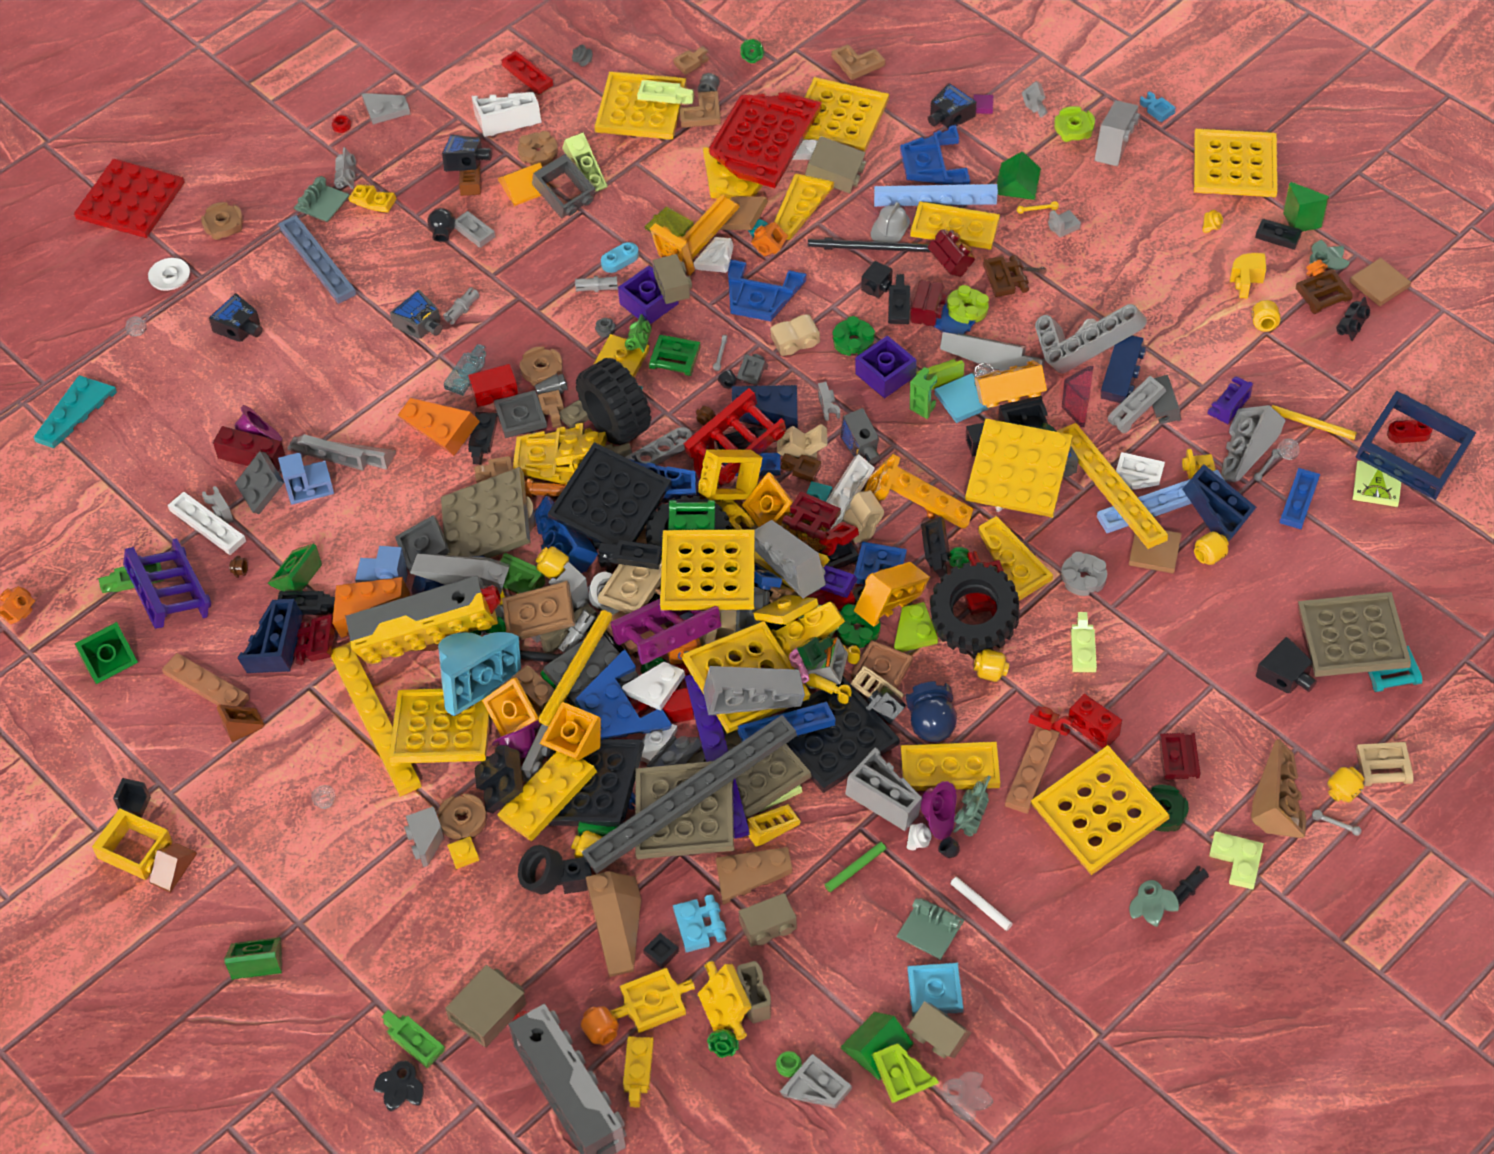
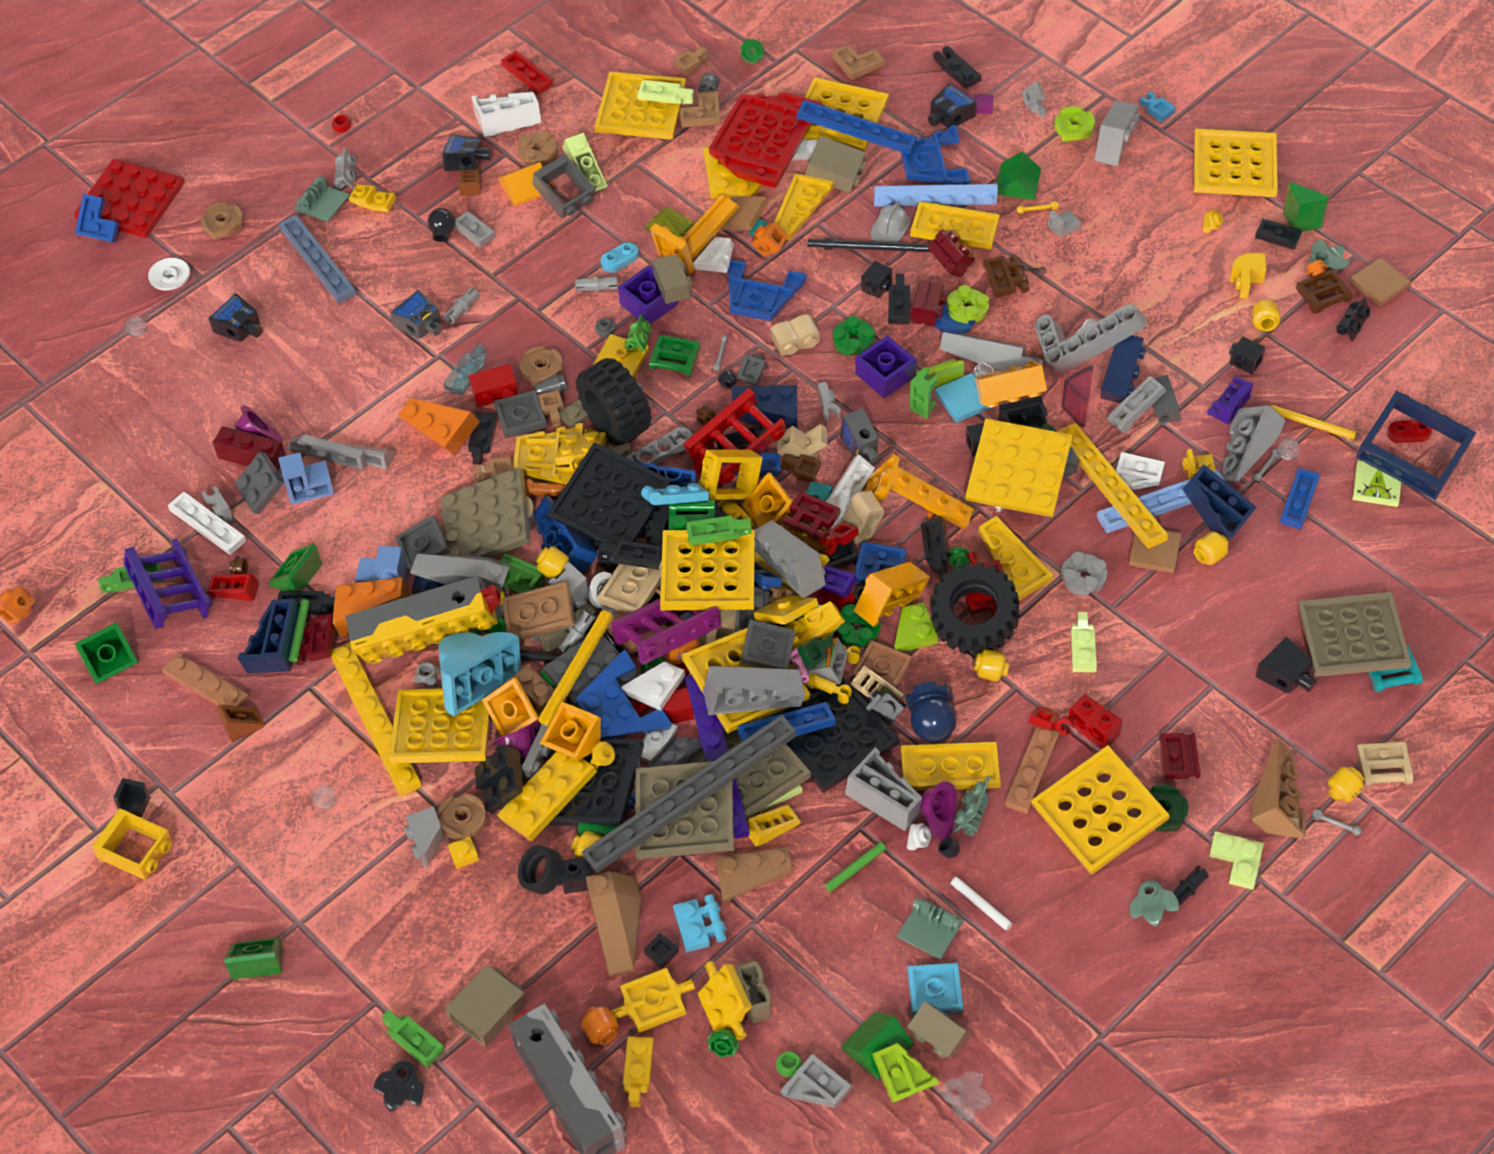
(72, 409): teal wing -> none
(90, 221): none -> blue plate
(170, 866): slope -> none
(247, 586): none -> red slope
(299, 630): none -> bright green bar
(385, 107): light grey wing -> none
(426, 668): none -> light grey plate
(582, 55): dark grey wheel -> none
(602, 754): none -> yellow plate
(675, 494): none -> medium azure plate
(717, 530): none -> bright green hinge
(767, 646): none -> dark grey plate
(768, 920): dark tan brick -> none
(856, 127): none -> blue tile
(957, 67): none -> black hinge
(1246, 355): none -> black brick

